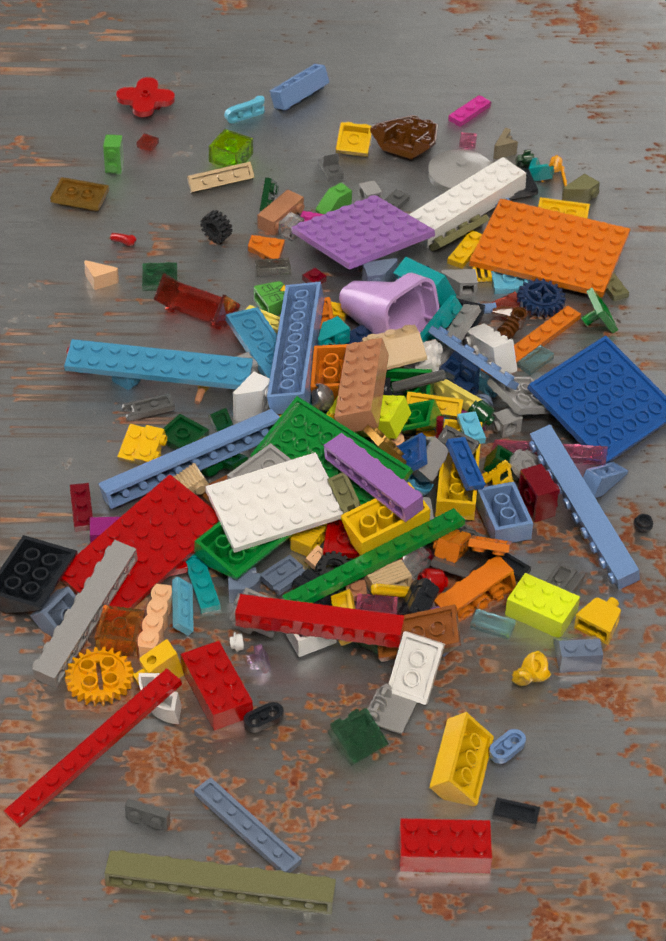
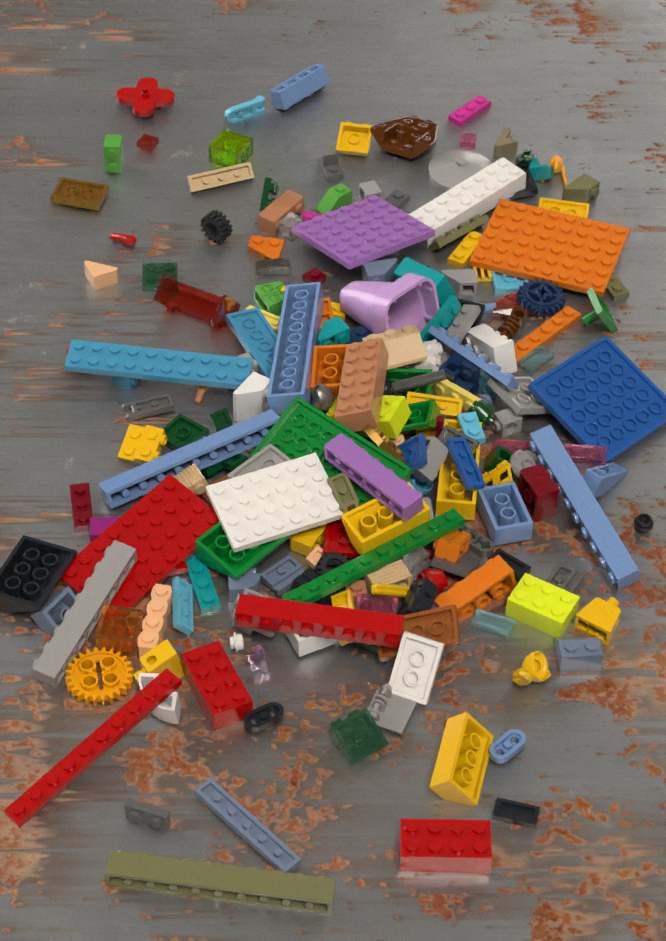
(481, 544): orange plate -> none

